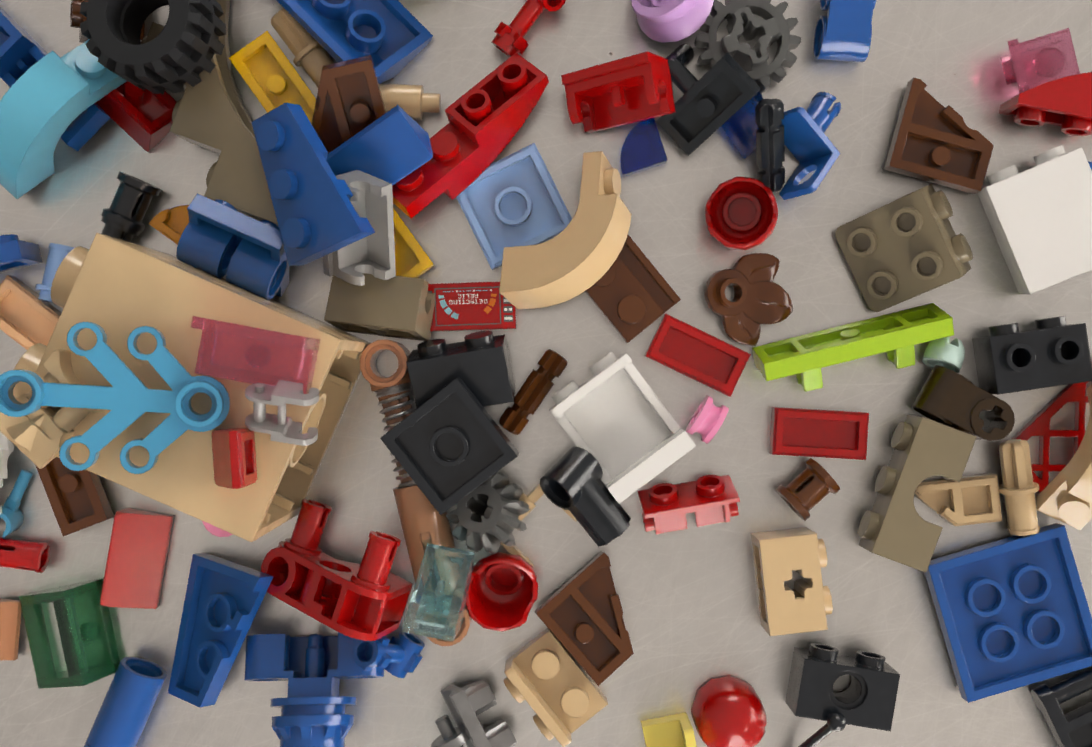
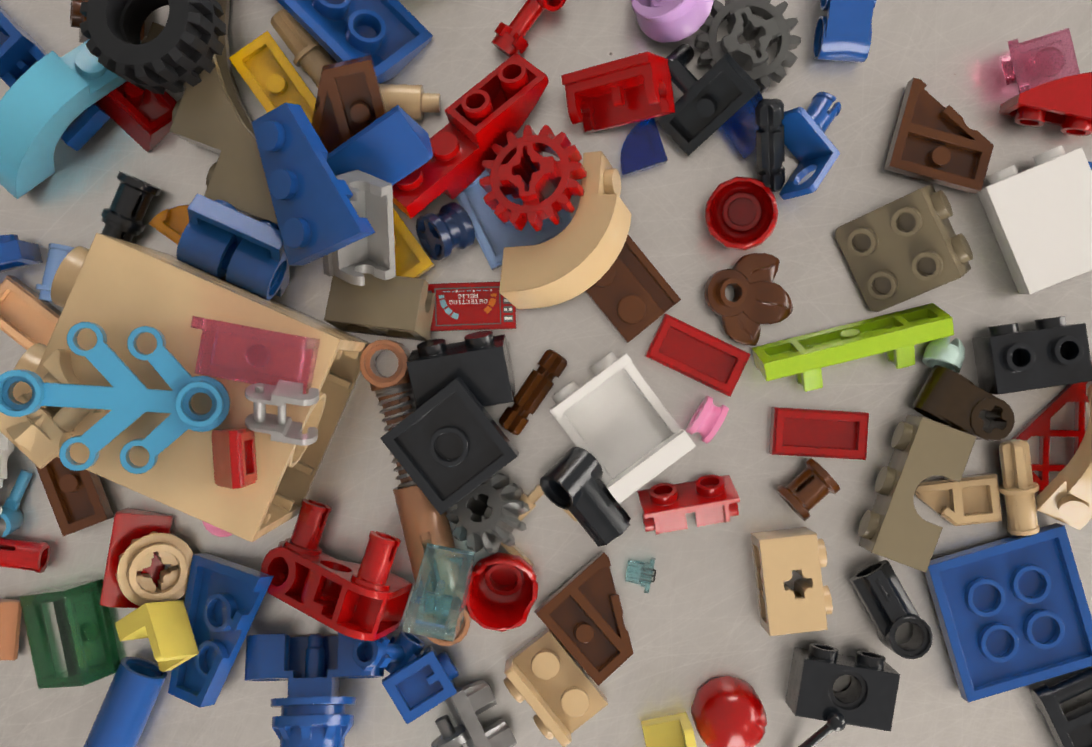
(167, 630): none -> light yellow panel
(173, 581): none -> tan gear
(422, 684): none -> blue bracket
(445, 231): none -> dark blue wheel
(548, 187): none -> red gear
(641, 573): none -> clear light blue piece
(890, 608): none -> black piece

